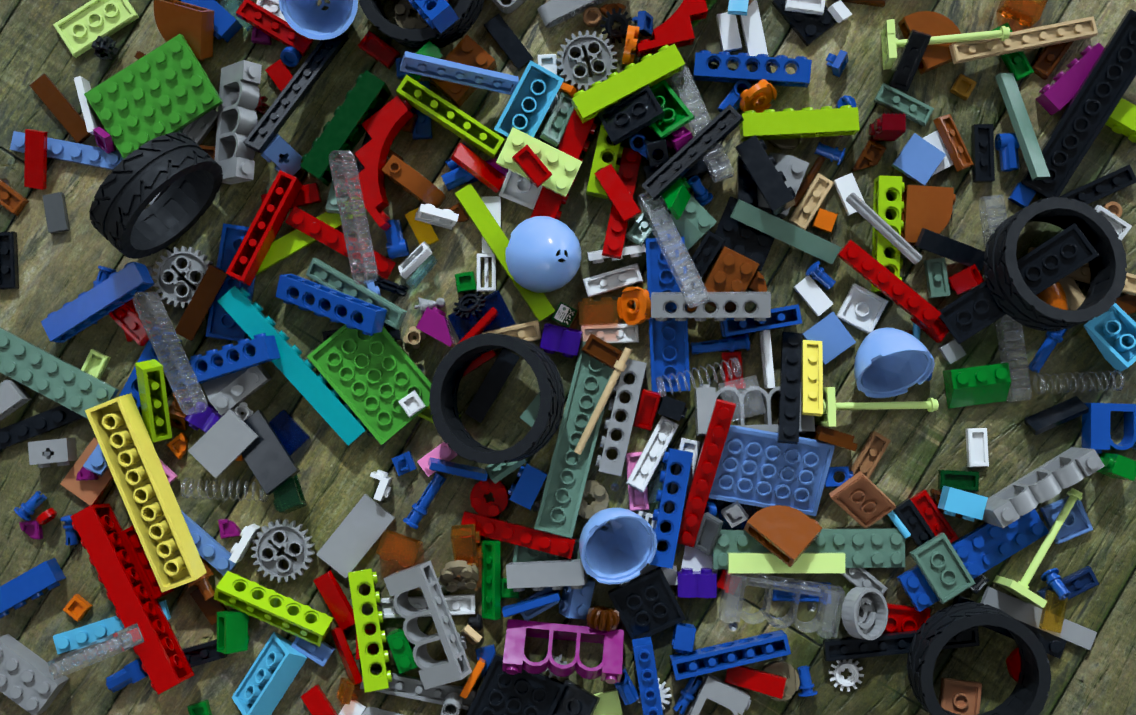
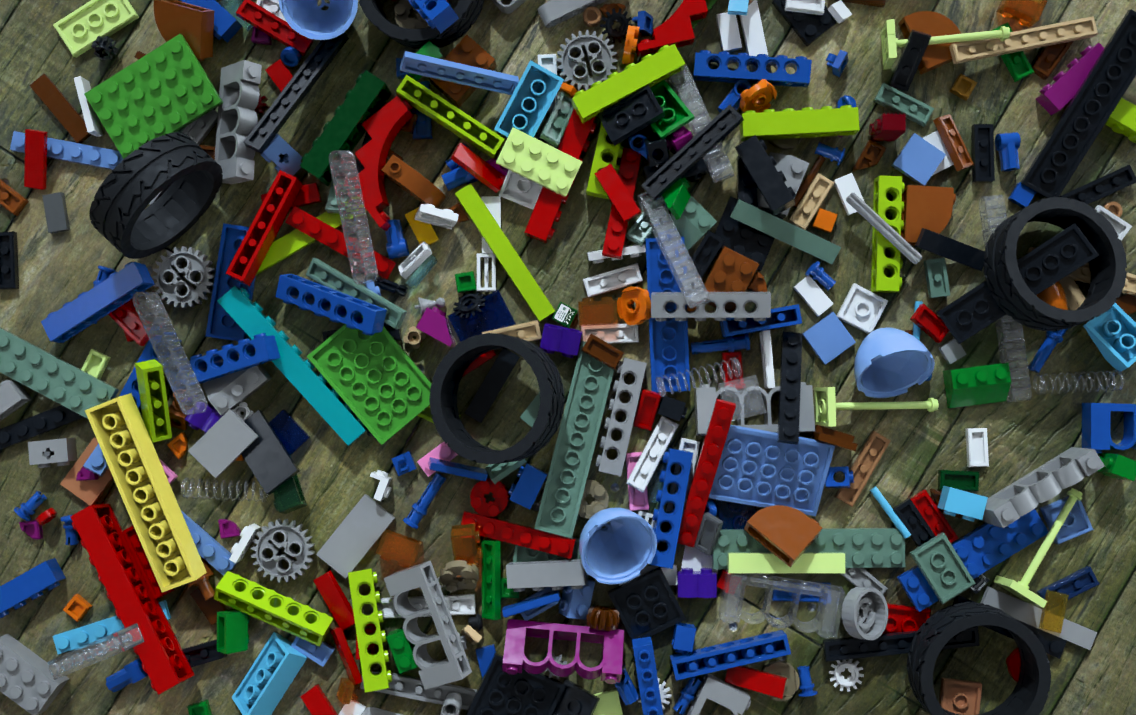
(103, 140): magenta plate -> none
(201, 302): reddish brown tile -> none
(378, 49): red tile -> none
(412, 403): white tile -> none
(473, 678): orange tile -> none
(482, 324): red tile -> none
(508, 42): black tile -> none
(532, 166): red tile -> none
(533, 252): light blue piece -> none
(619, 366): tan bar -> none
(701, 194): blue pin -> none
(734, 514): flat silver plate -> none
(812, 378): light yellow plate -> none
(862, 500): nougat tile -> none
(889, 284): red plate -> none
(965, 279): red brick -> none
(1022, 126): sand green tile -> none
(1054, 580): blue pin -> none
(1056, 415): black tile -> none

